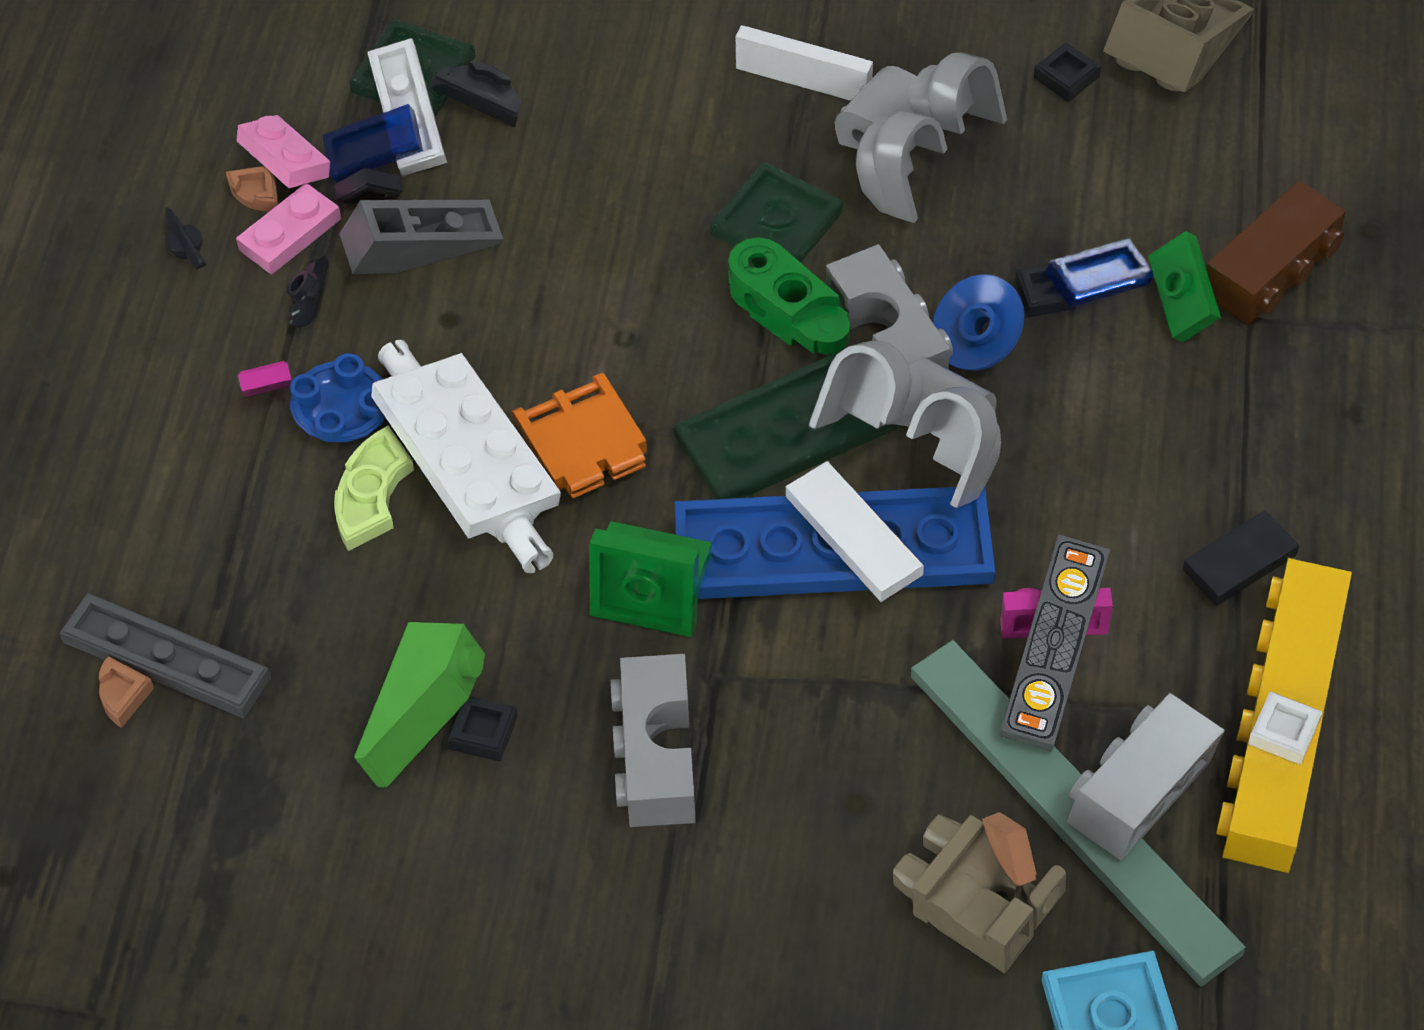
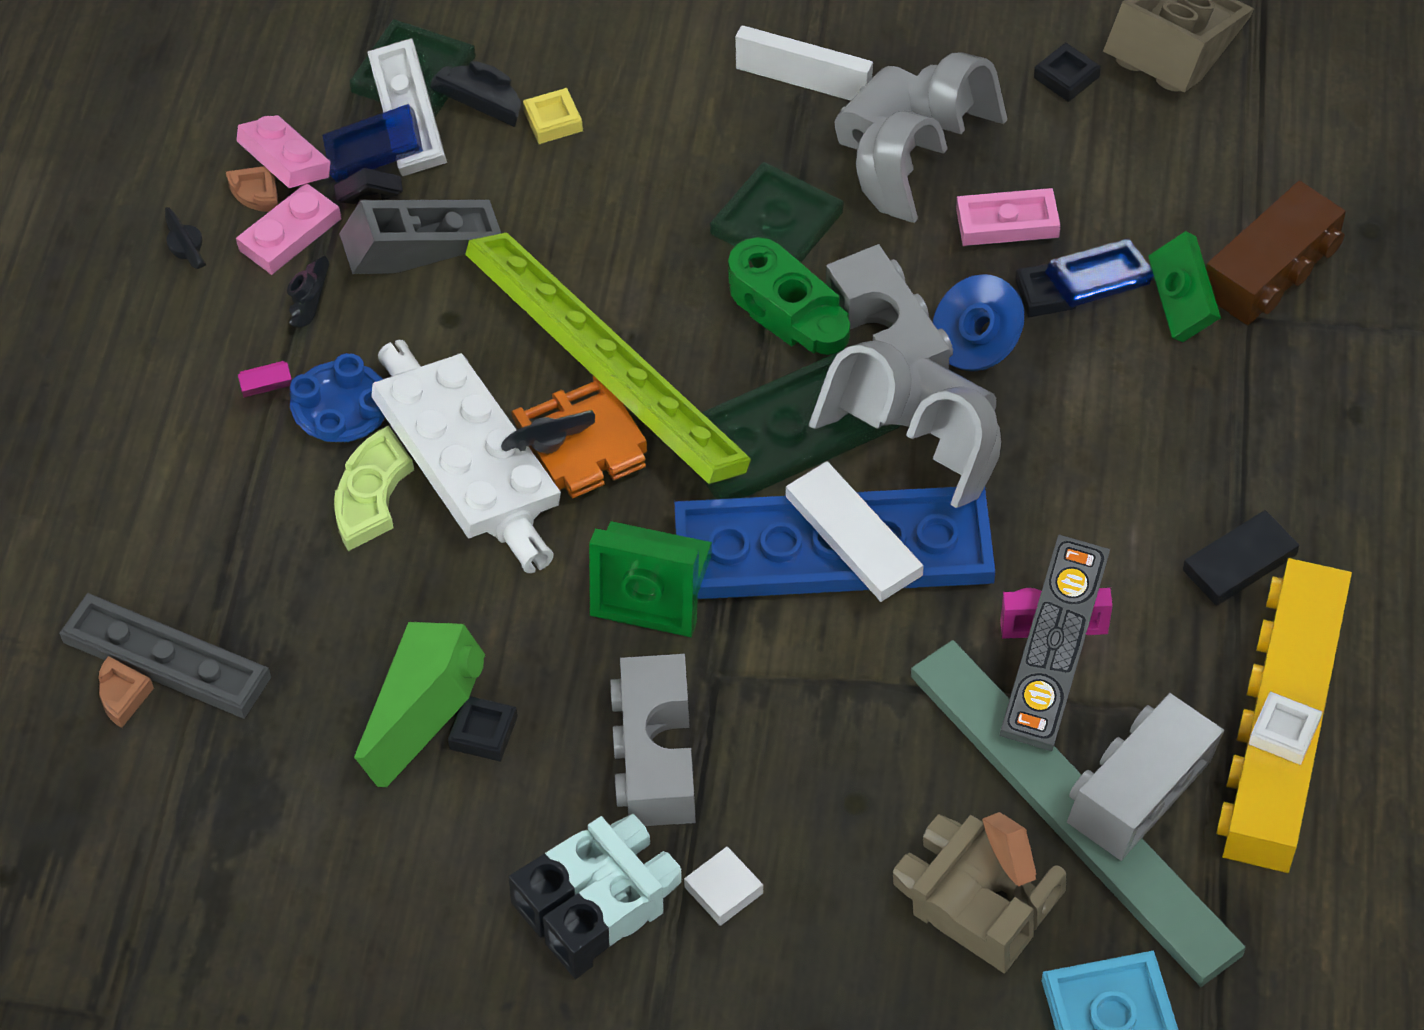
(547, 433): none -> black piece
(552, 115): none -> light yellow tile
(593, 890): none -> hips
(609, 358): none -> lime tile
(723, 886): none -> white tile
(1008, 217): none -> bright pink plate

